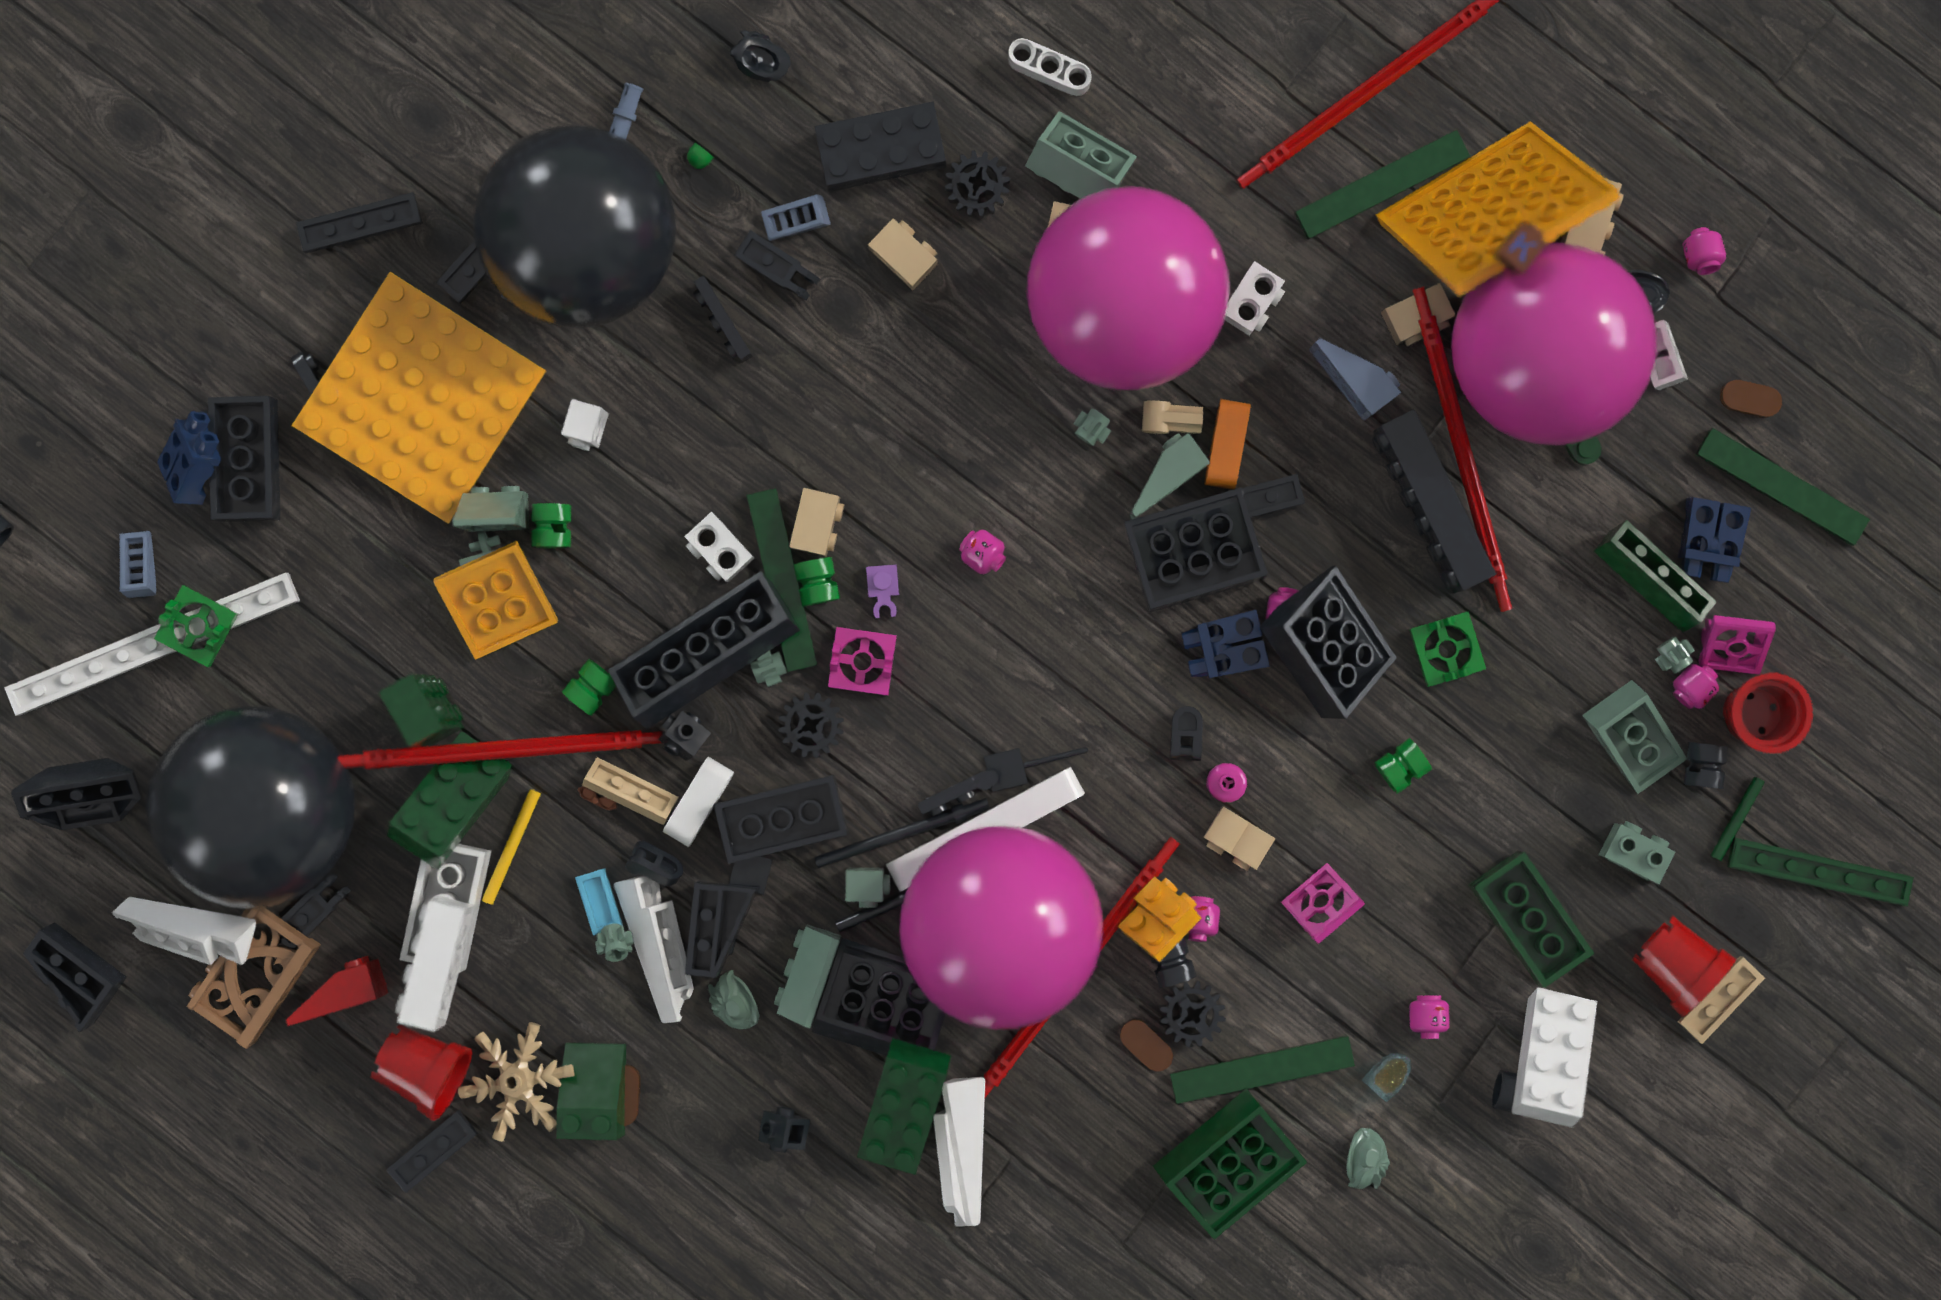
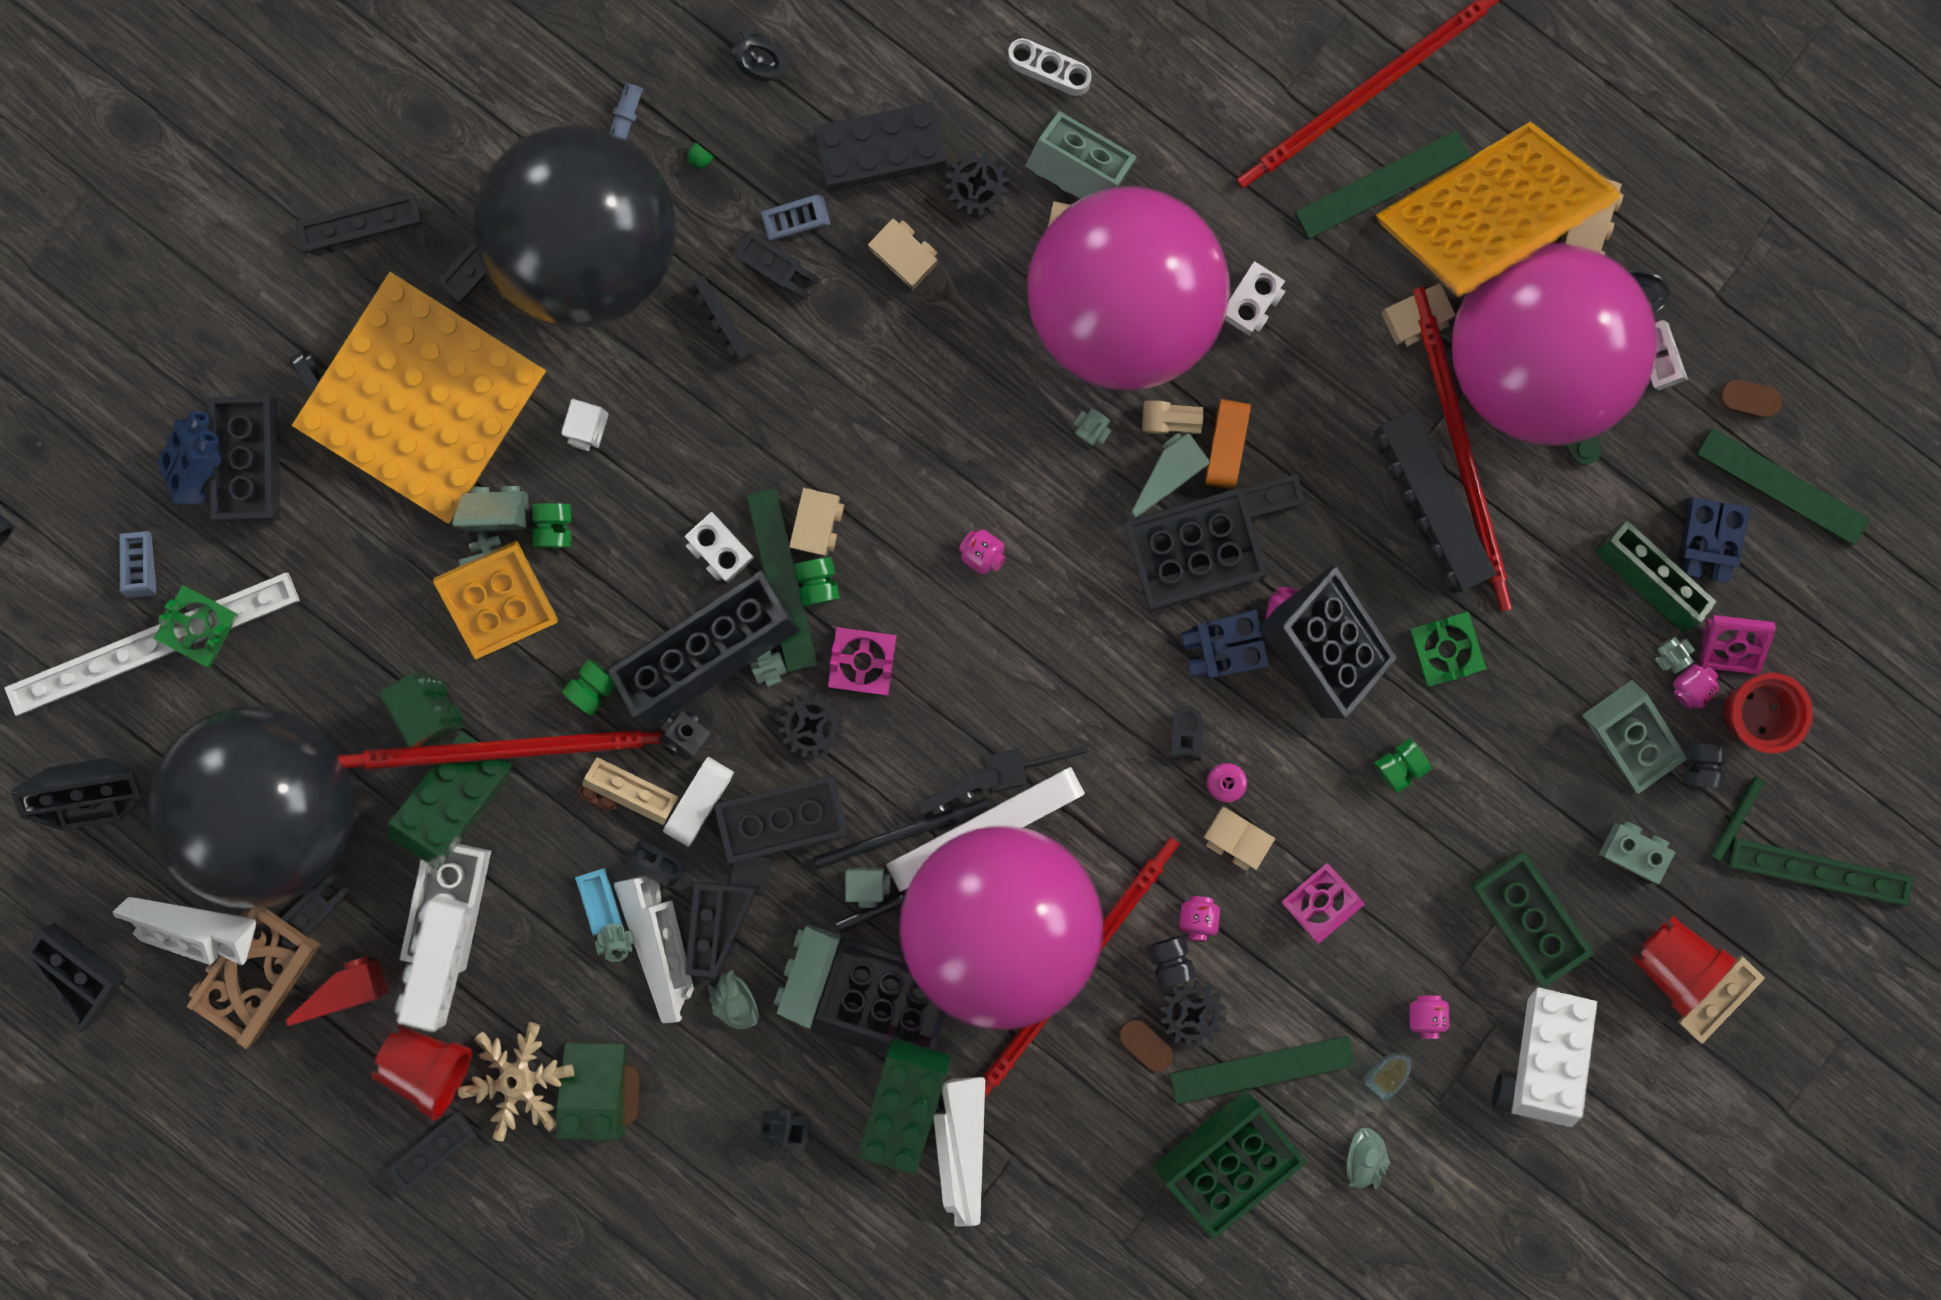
(511, 846): yellow bar -> none
(882, 584): medium lavender plate -> none
(1160, 918): light orange plate -> none
(1361, 382): sand blue slope -> none
(1520, 248): copper brick -> none
(1704, 251): dark pink head -> none

